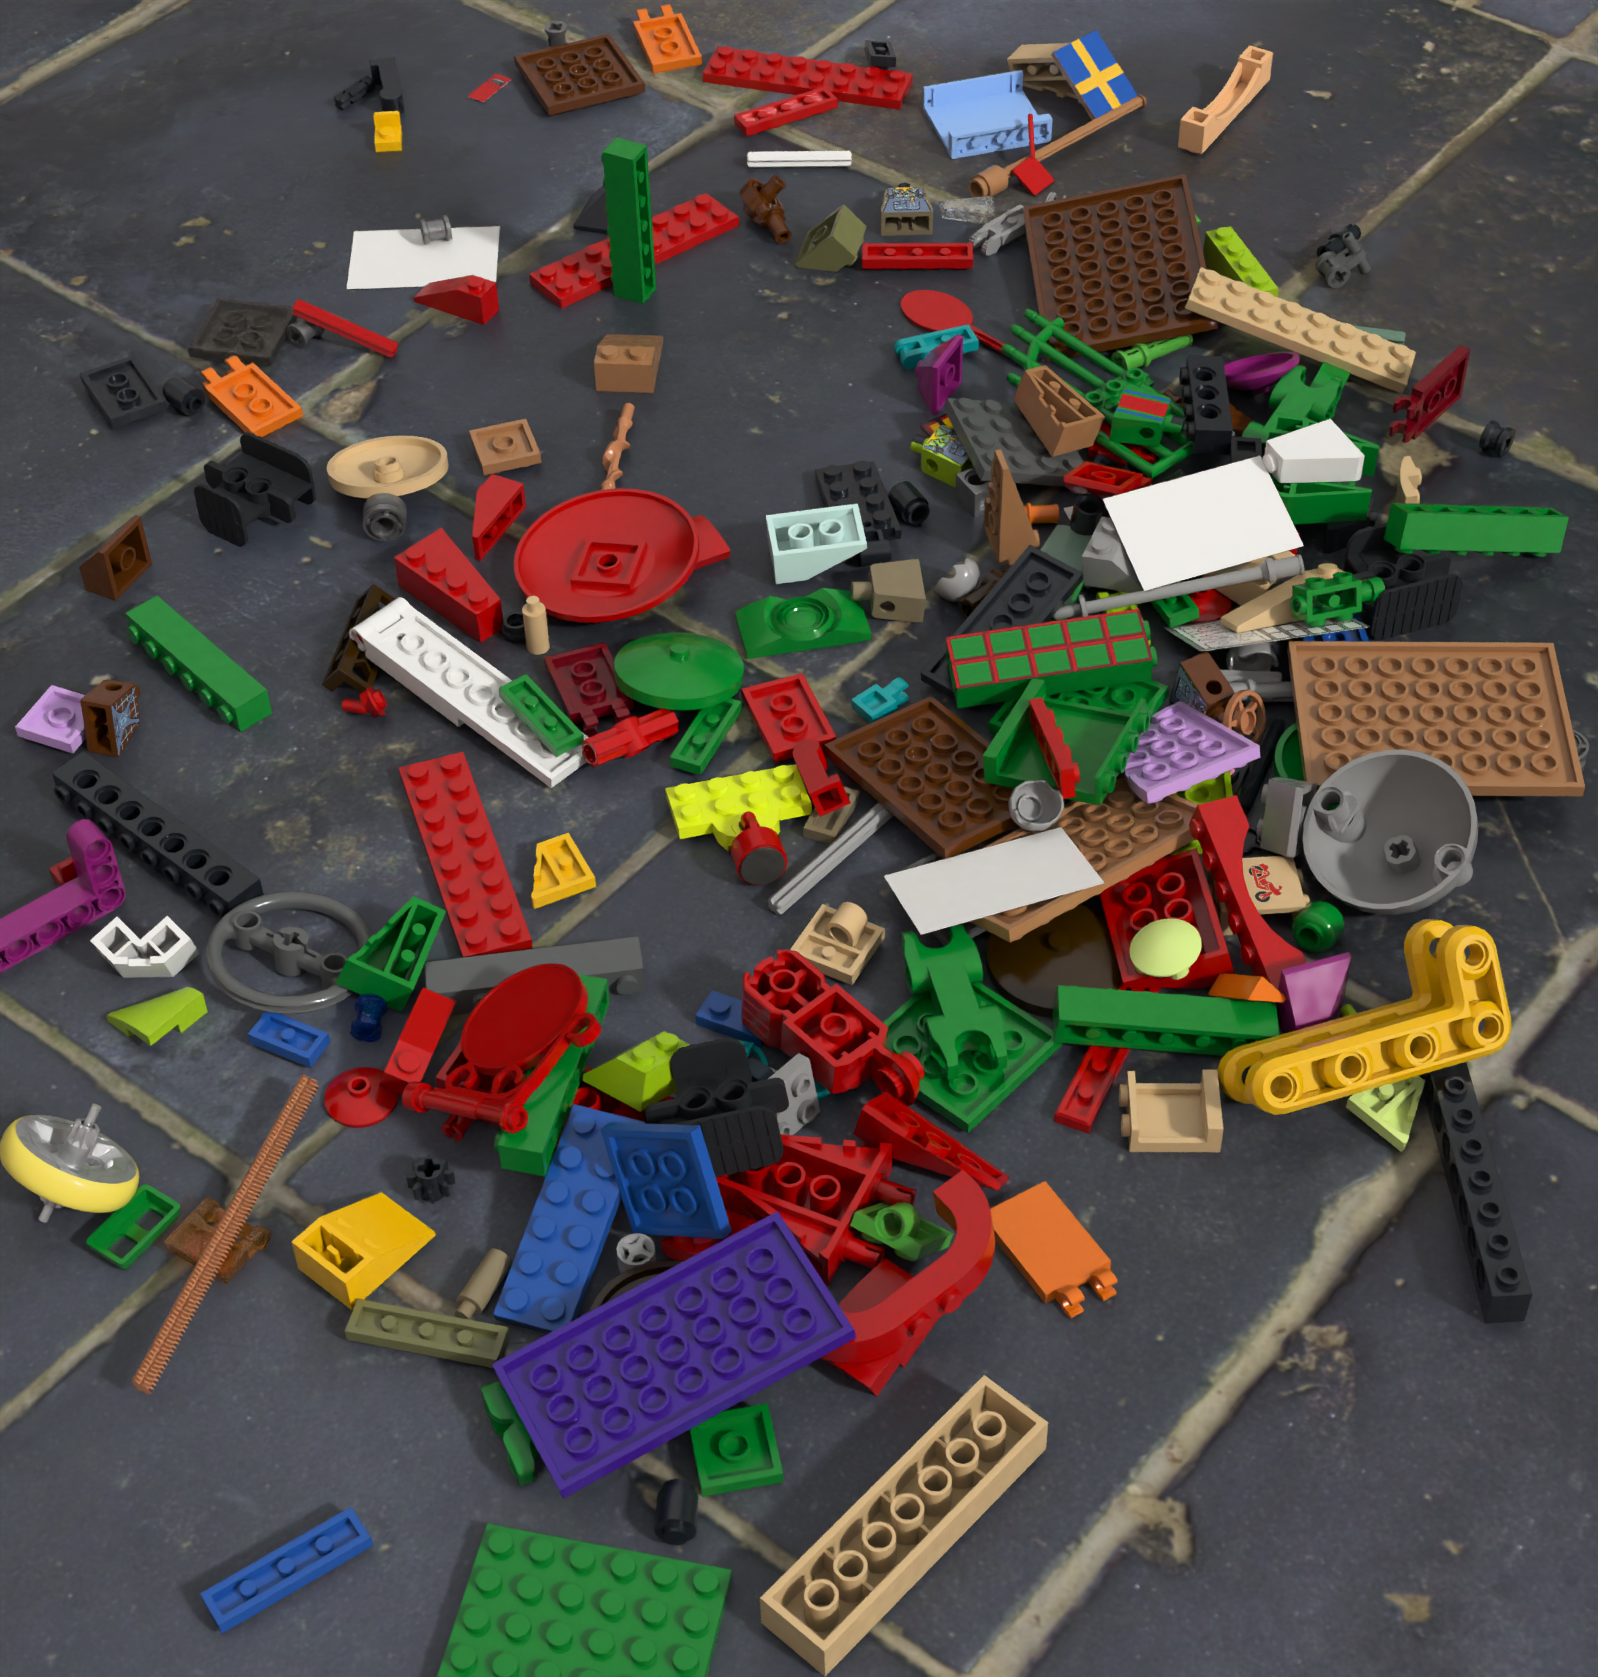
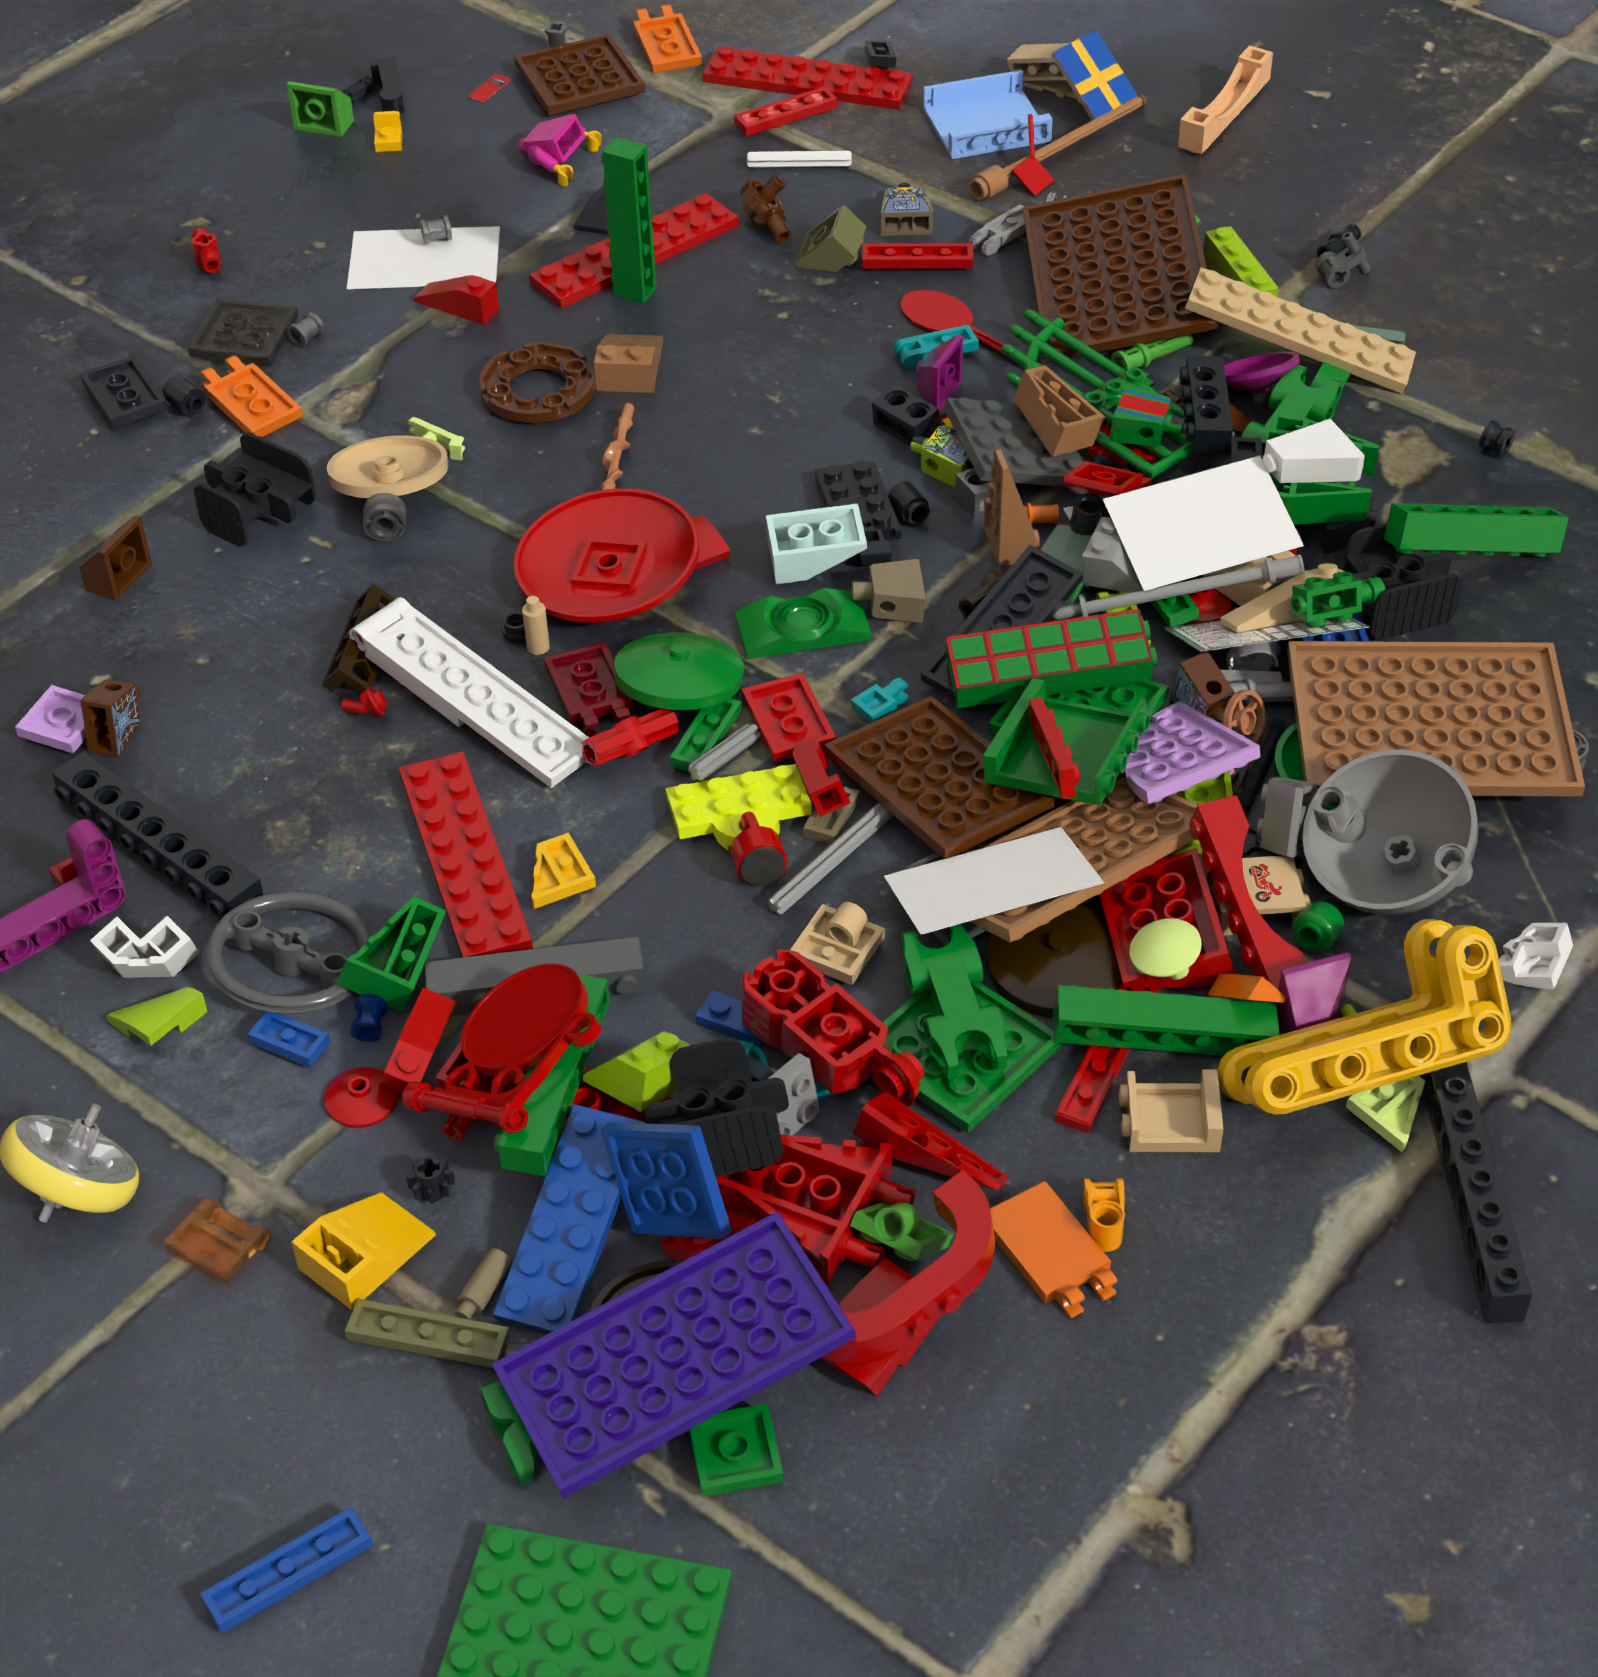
(123, 1224): green piece -> none
(198, 664): green brick -> none
(206, 250): none -> red axle
(224, 1236): nougat axle -> none
(319, 109): none -> bright green slope
(345, 328): red axle -> none
(448, 440): none -> yellowish green piece
(450, 585): red wedge -> none
(496, 508): red slope -> none
(505, 446): medium nougat plate -> none
(506, 366): none -> reddish brown plate
(541, 715): green plate -> none
(555, 141): none -> dark pink torso
(632, 1248): light grey wheel -> none
(676, 1512): black brick -> none
(724, 752): none -> light grey axle
(903, 1525): tan brick -> none
(905, 415): none -> black brick
(962, 584): light grey hair -> none
(973, 210): clear slope -> none
(1035, 805): light grey hair -> none
(1104, 1212): none -> light orange piece
(1408, 481): tan slope -> none
(1431, 395): dark red tile -> none
(1537, 955): none -> white slope

